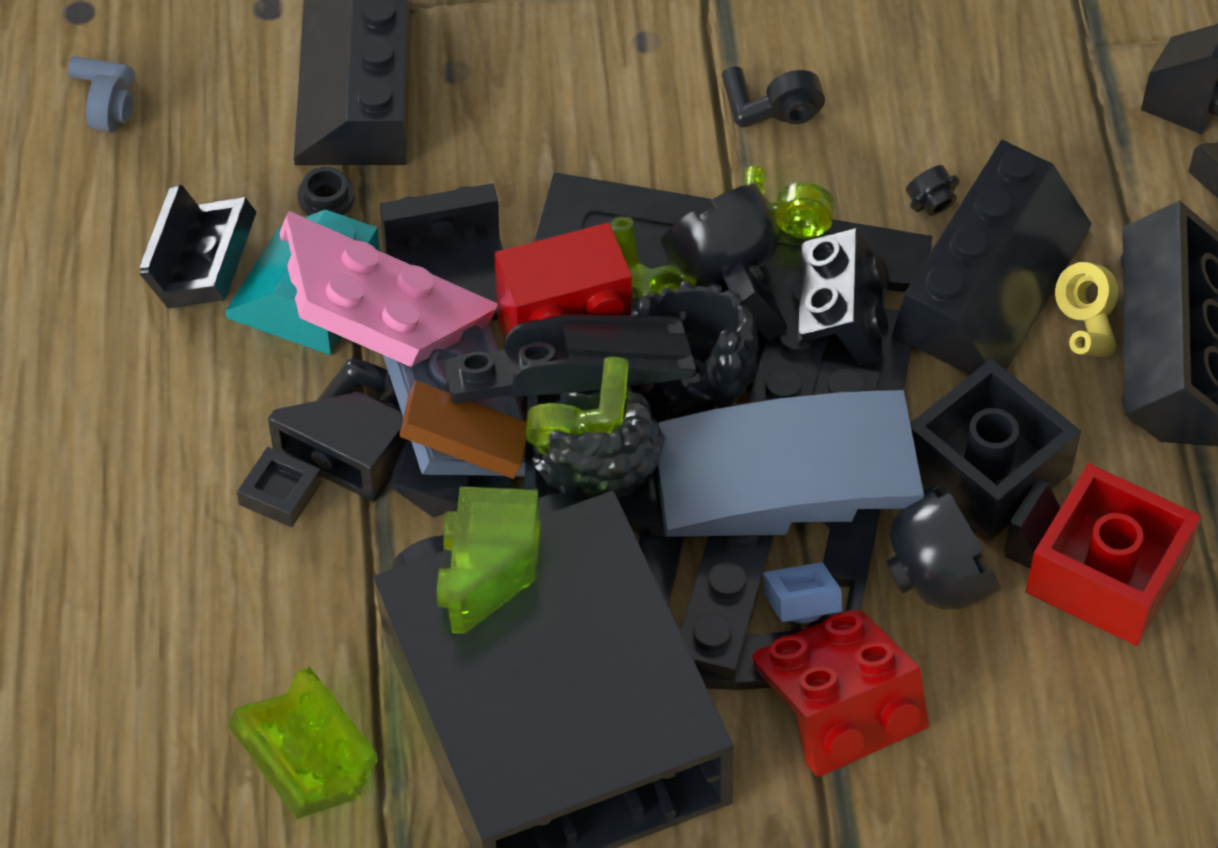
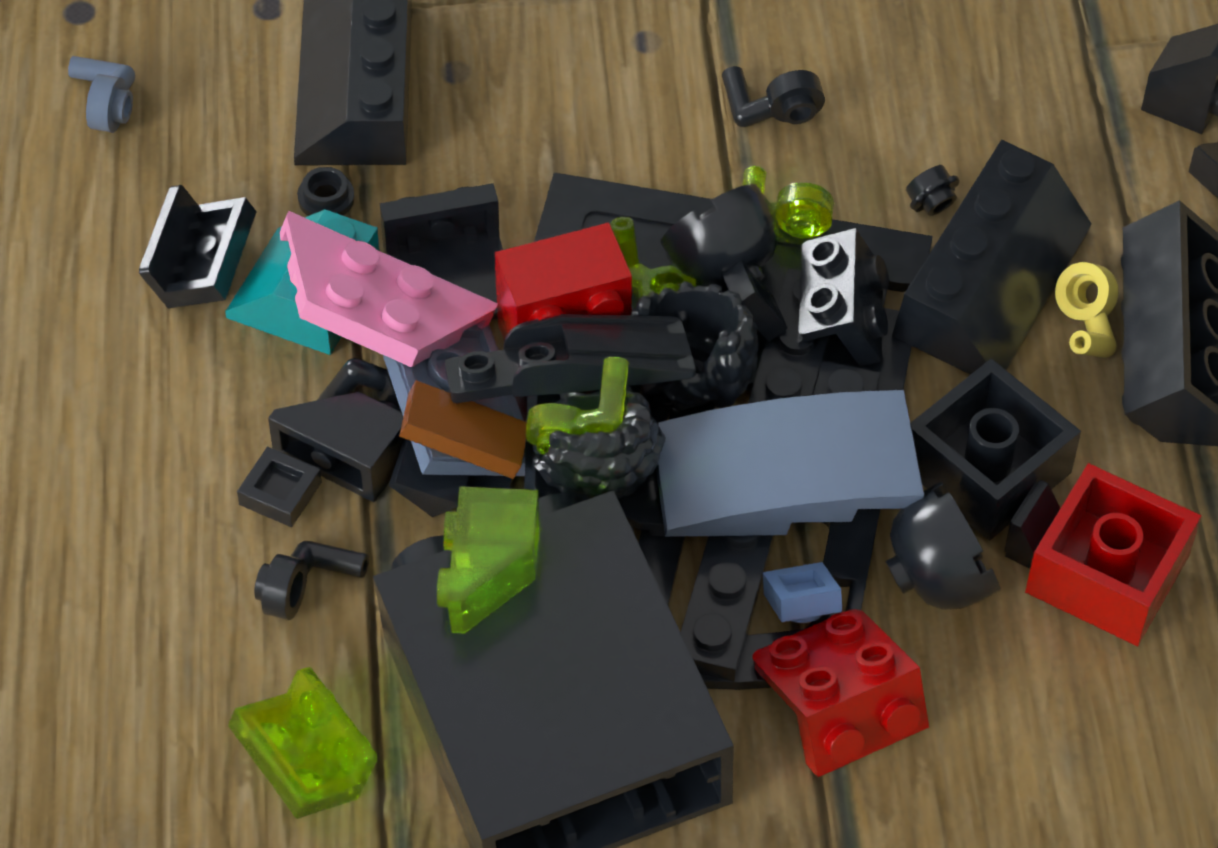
(284, 580): none -> black plate

